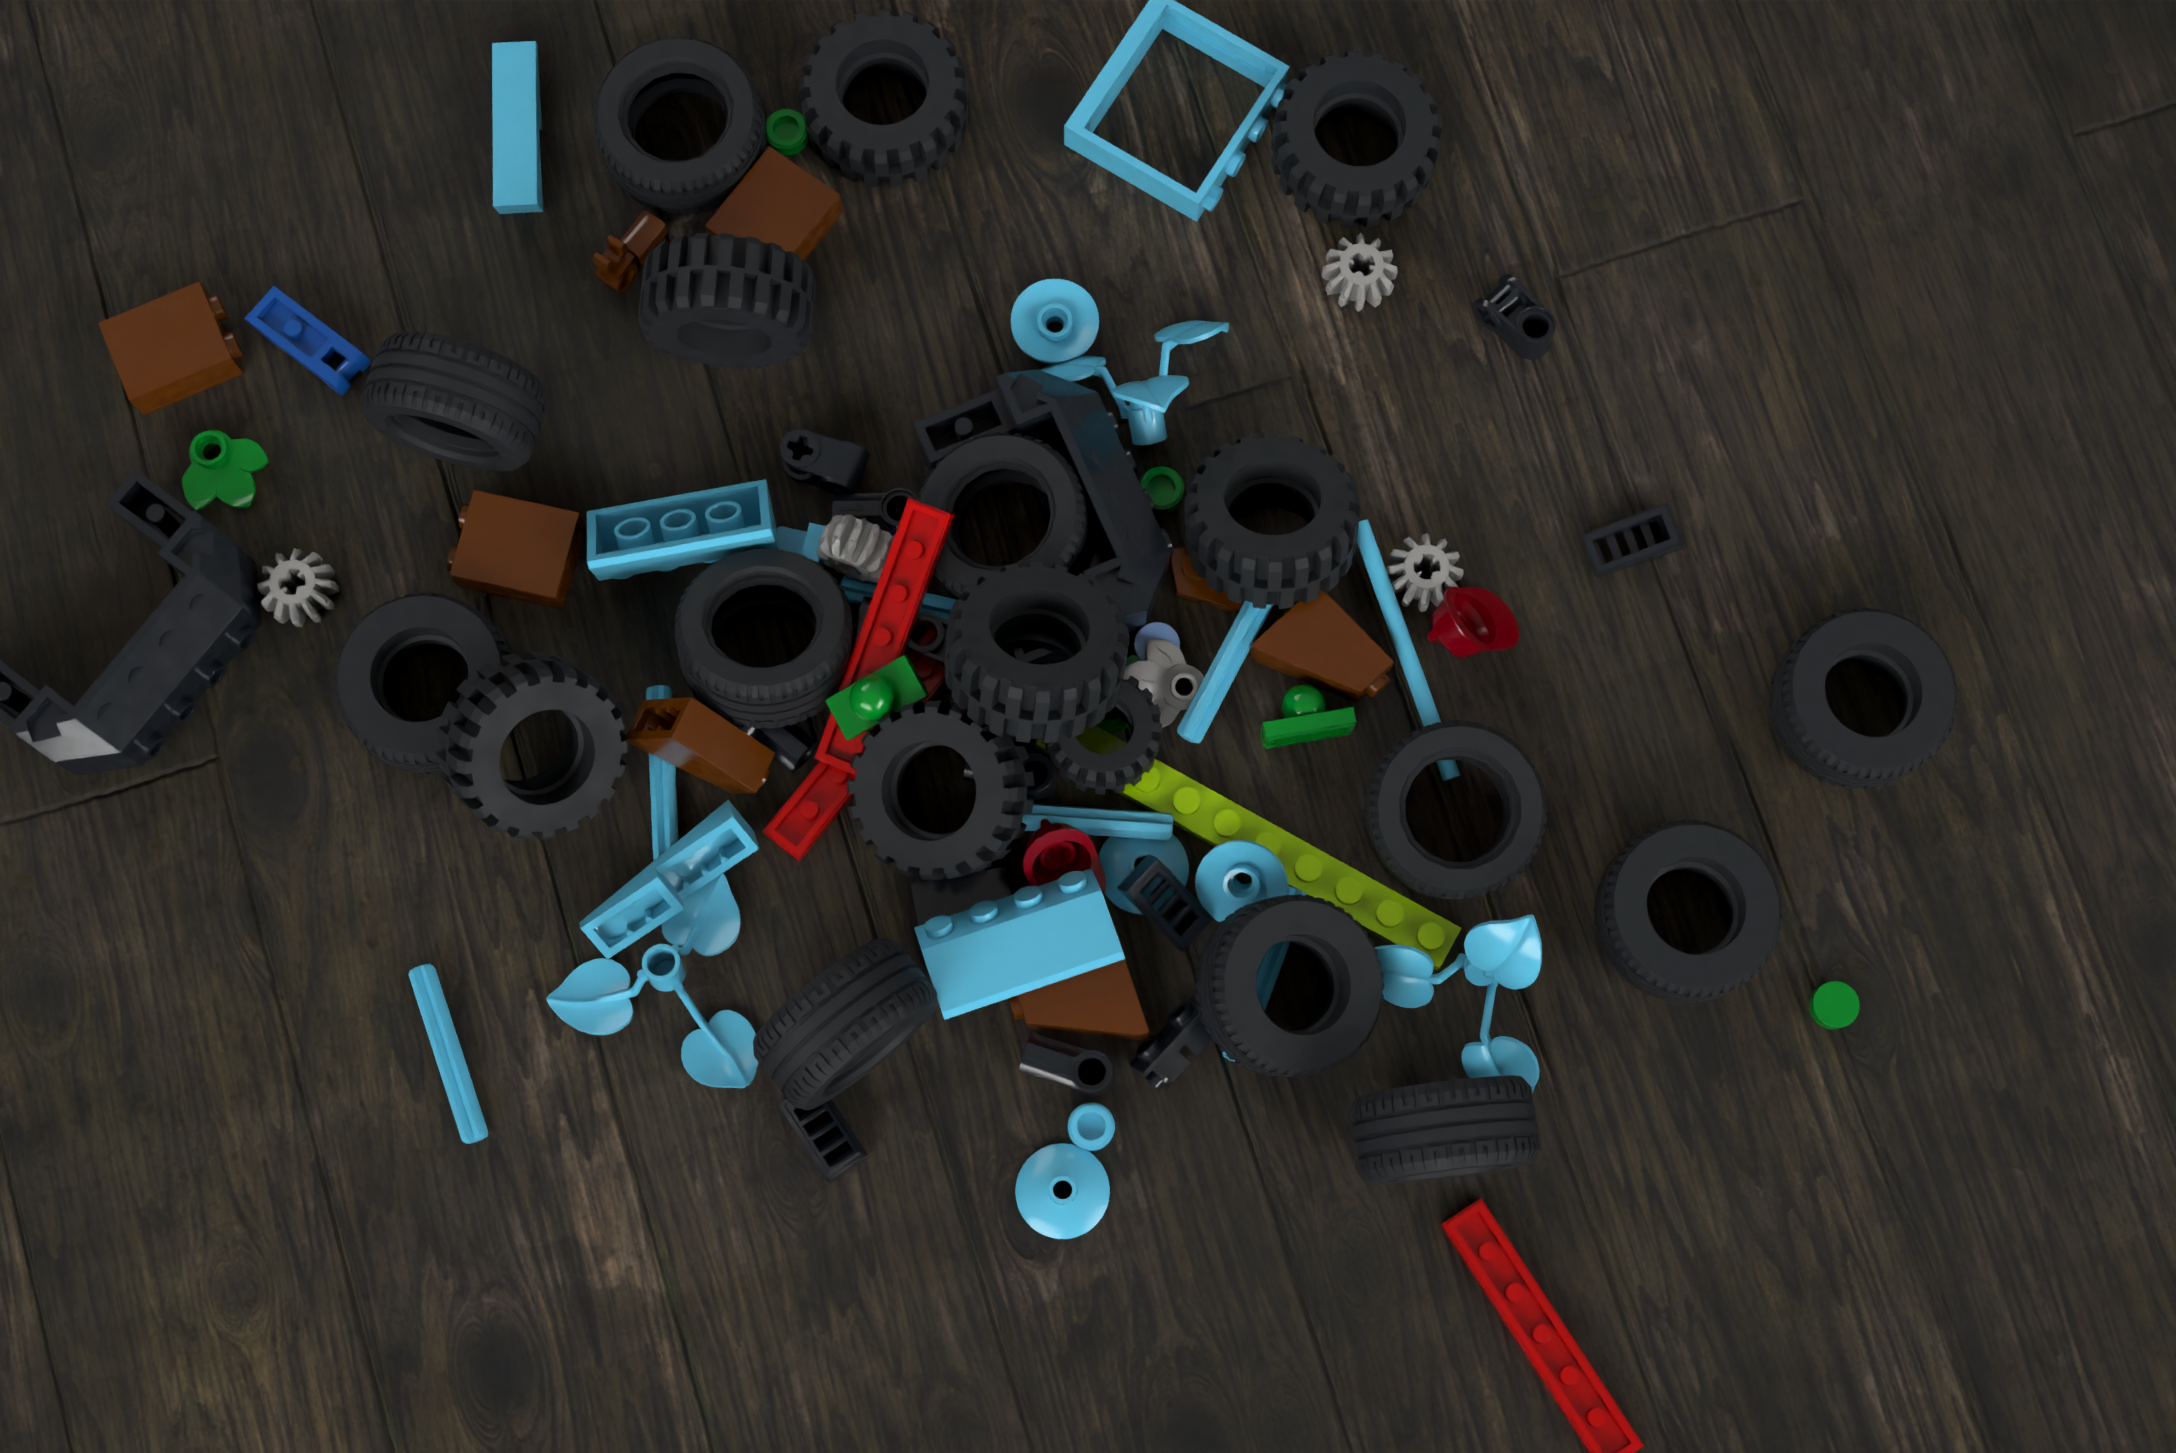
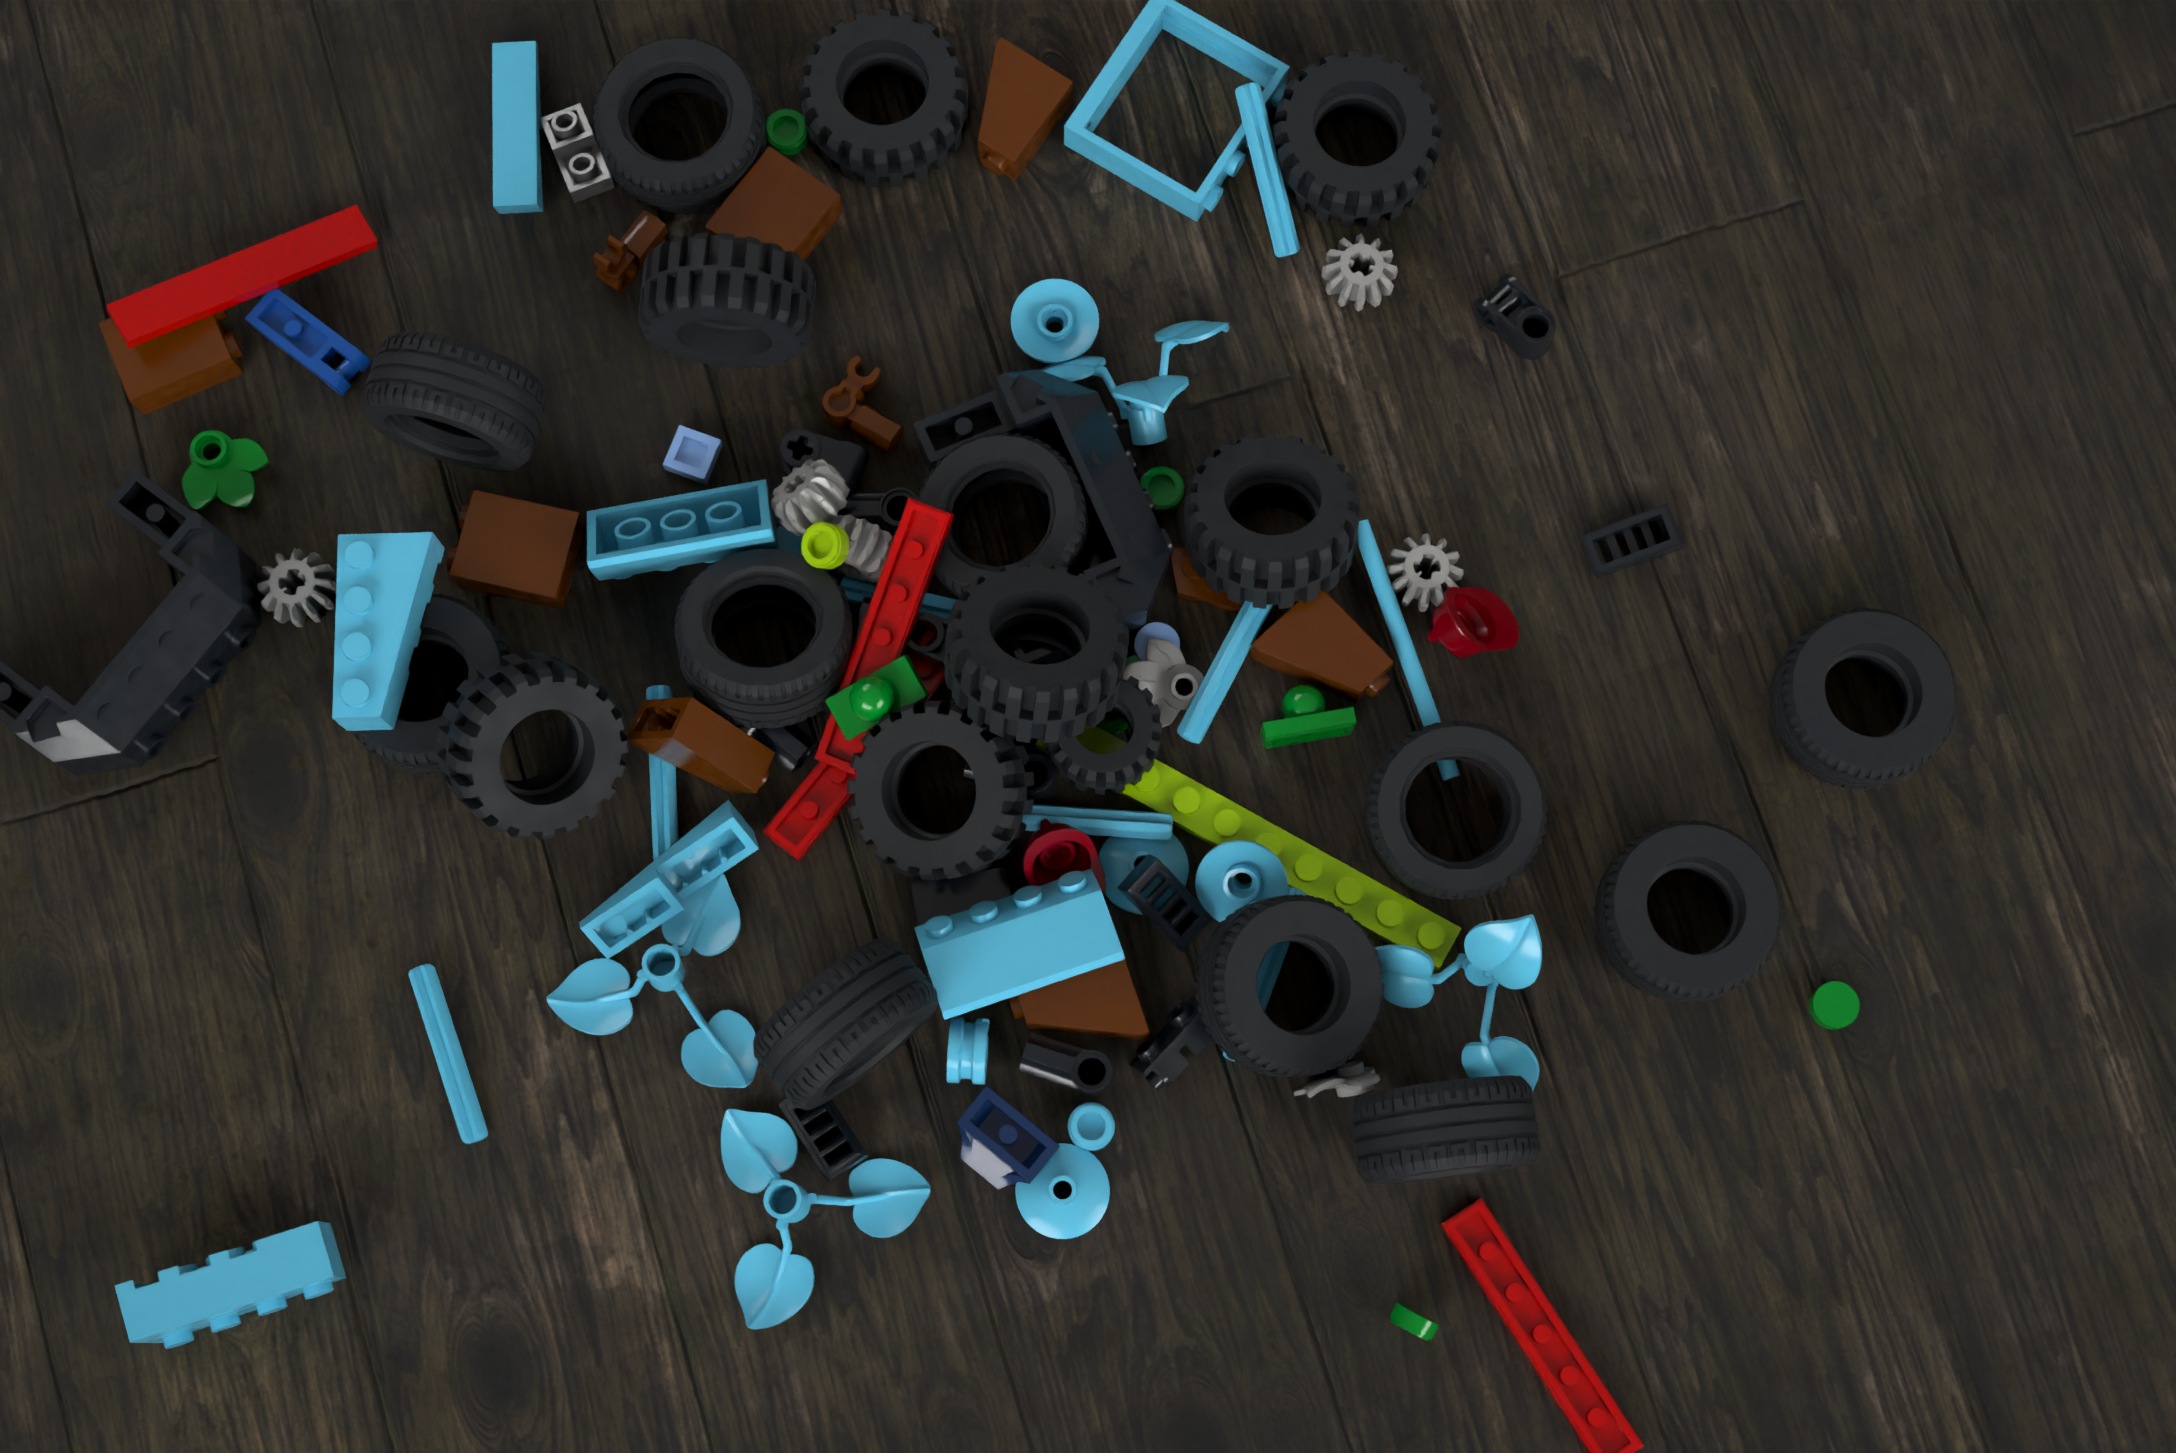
(231, 1285): none -> medium azure wedge
(241, 276): none -> red tile
(378, 619): none -> medium azure wedge
(577, 153): none -> flat silver slope
(692, 454): none -> light blue tile
(754, 1151): none -> medium azure plant
(809, 496): none -> light grey gear
(825, 545): none -> lime tile
(843, 409): none -> reddish brown bar
(967, 1050): none -> medium azure wheel
(1002, 1142): none -> dark blue slope
(1019, 109): none -> reddish brown slope
(1267, 169): none -> medium azure axle
(1349, 1081): none -> light grey plate
(1413, 1321): none -> green tile

